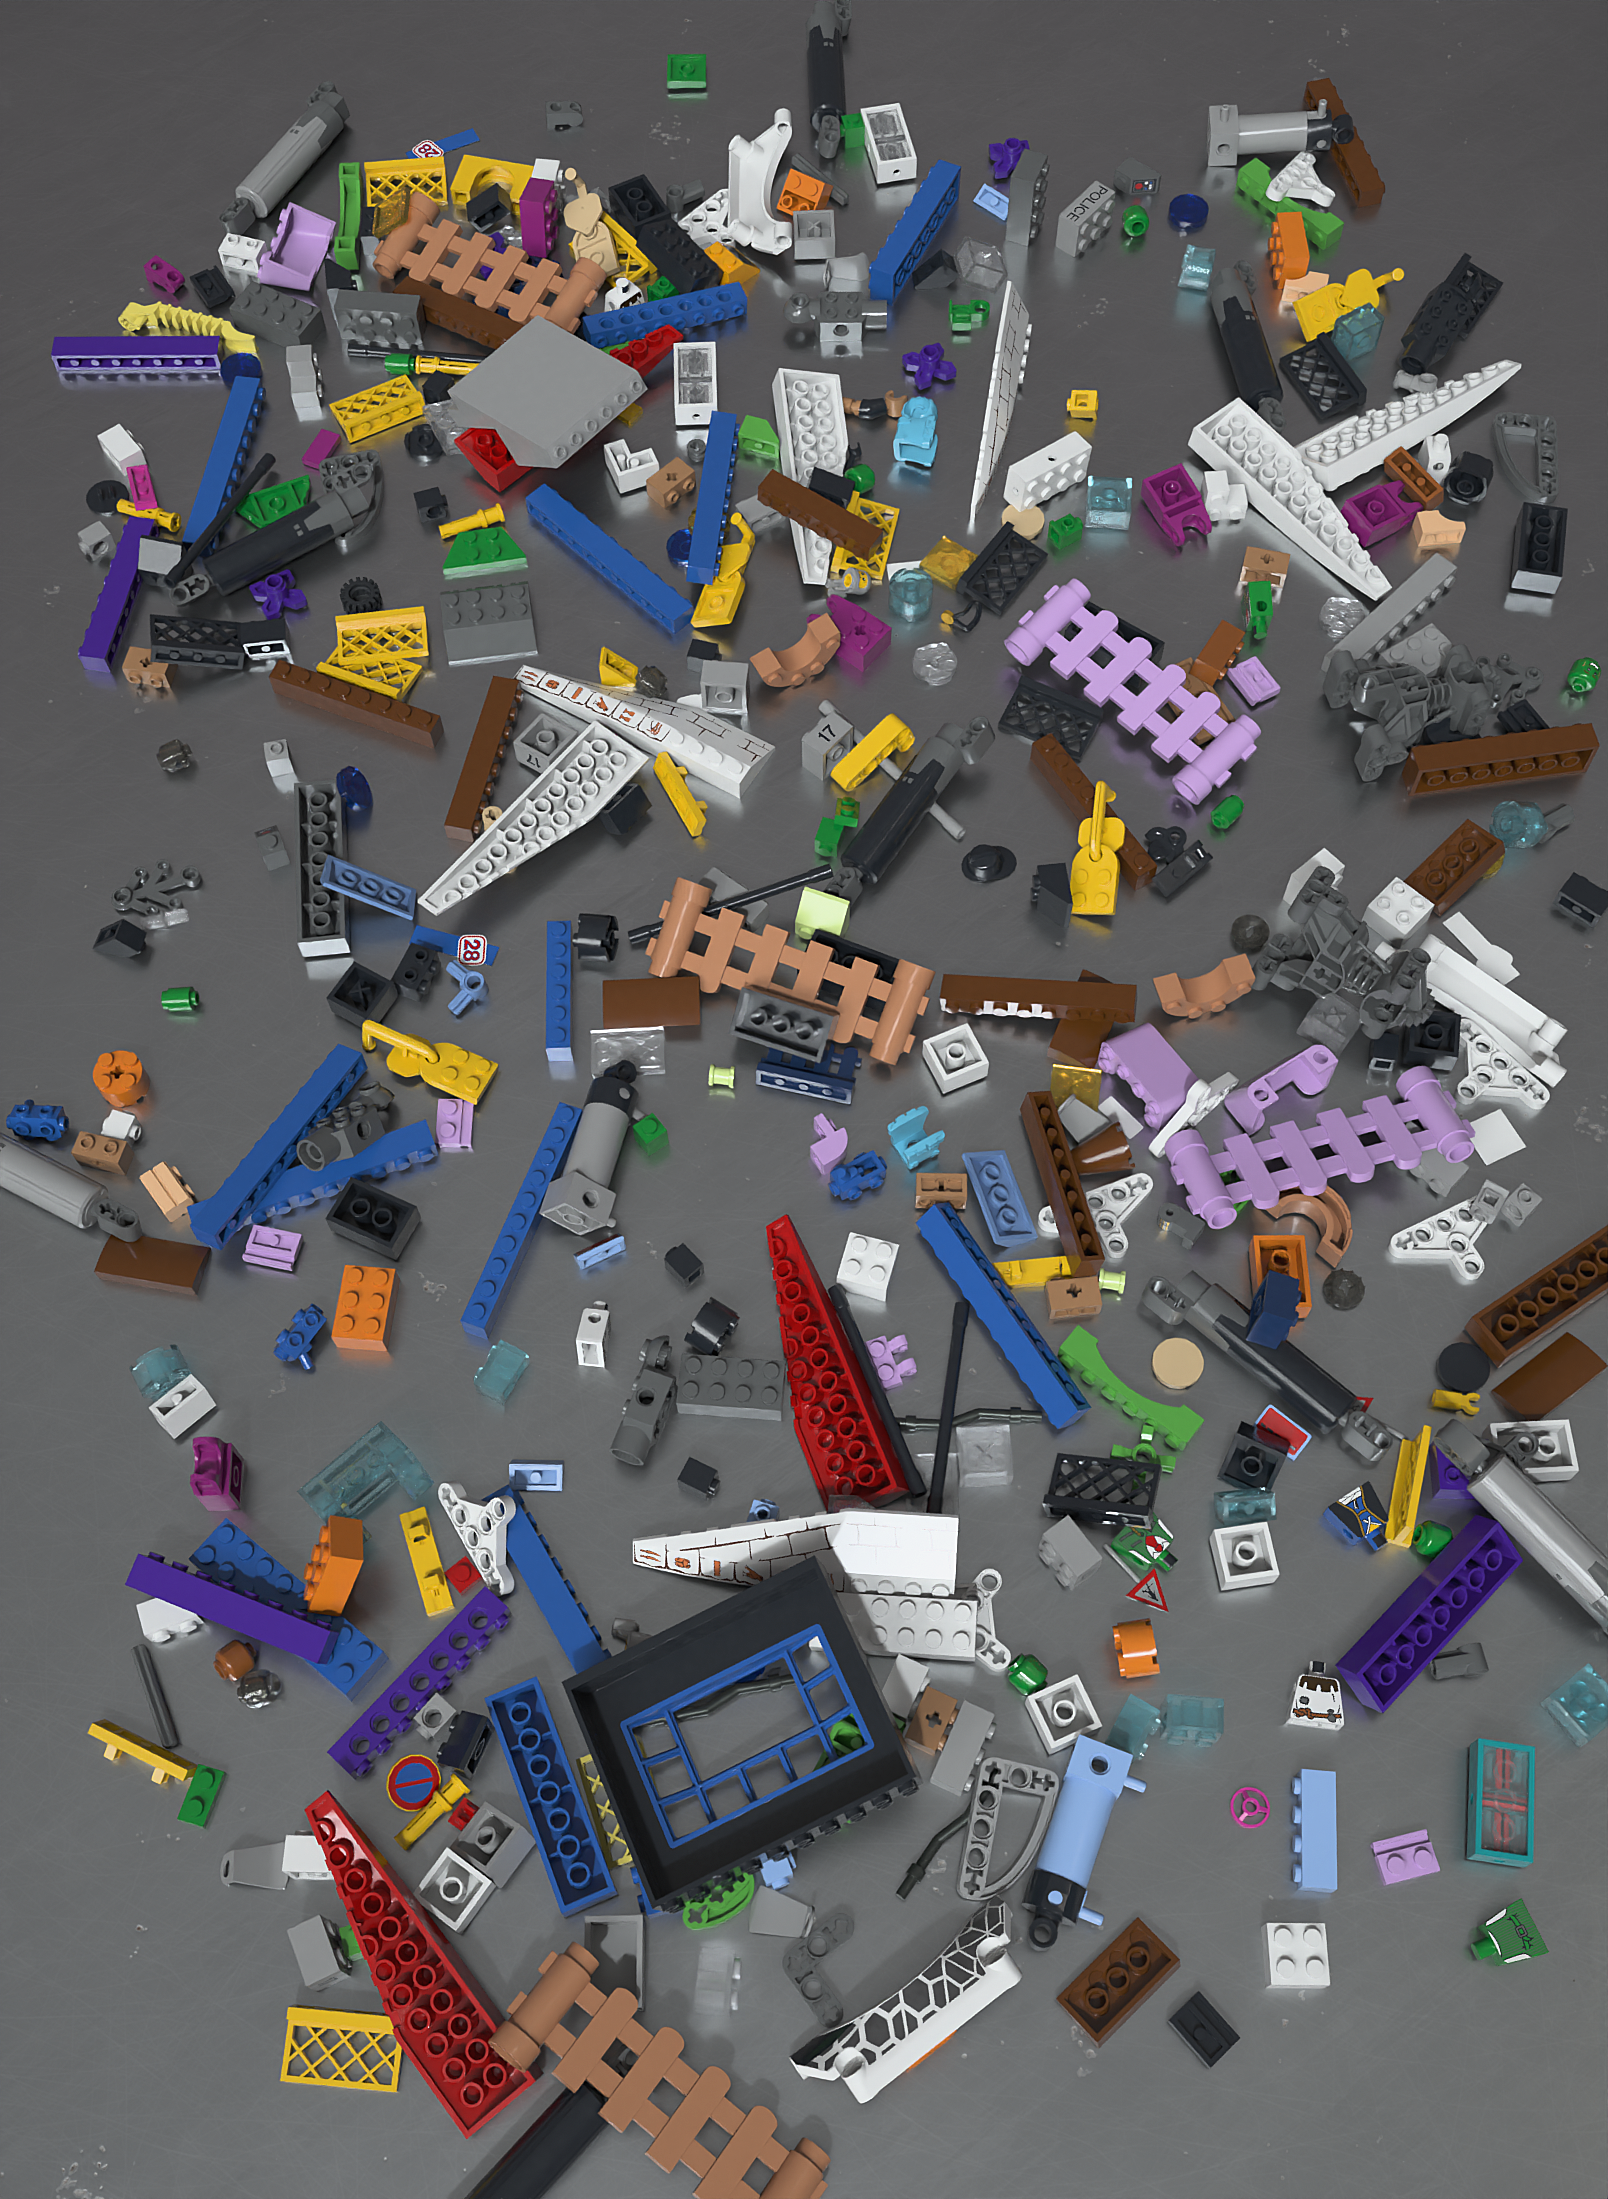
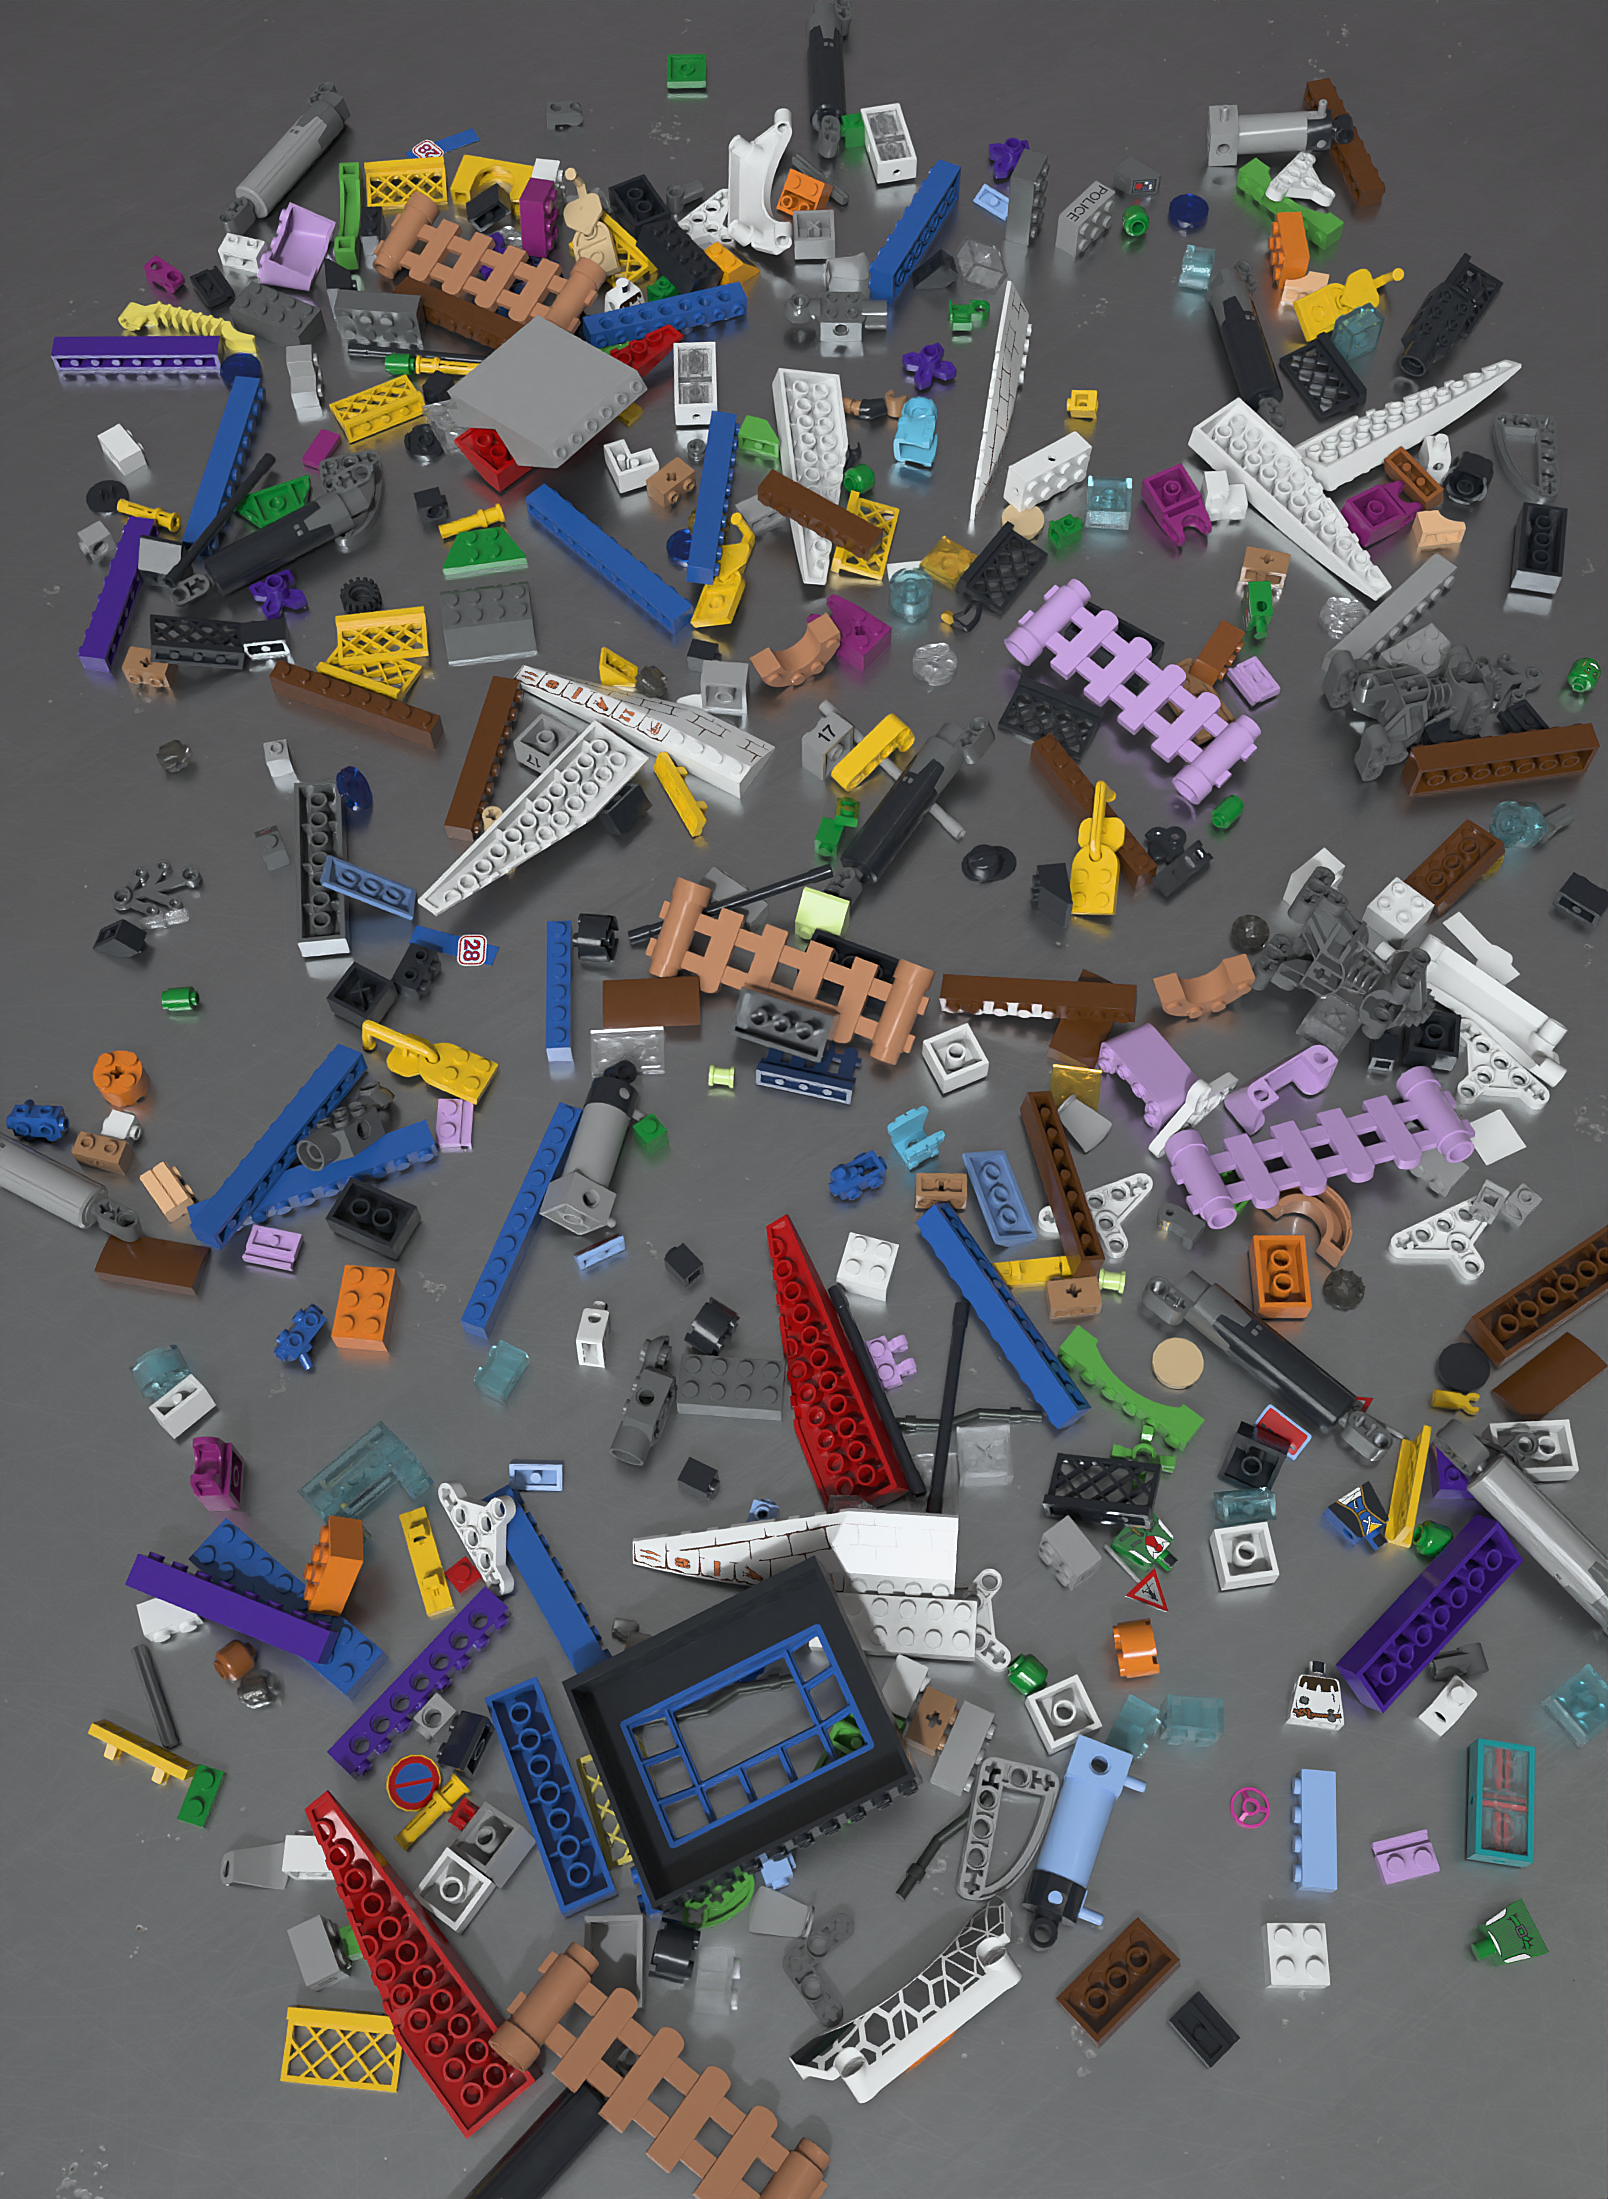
(141, 487): dark pink tile -> none
(391, 213): clear yellow plate -> none
(466, 980): medium blue axle -> none
(673, 1950): none -> black brick
(831, 486): black brick -> none
(833, 1146): lavender brick -> none
(853, 582): light grey piece -> none
(1103, 1152): reddish brown cone -> none
(1116, 1112): white sticker -> none
(1273, 1310): dark blue brick -> none
(1422, 383): light grey connector -> none
(1449, 1702): none -> white torso

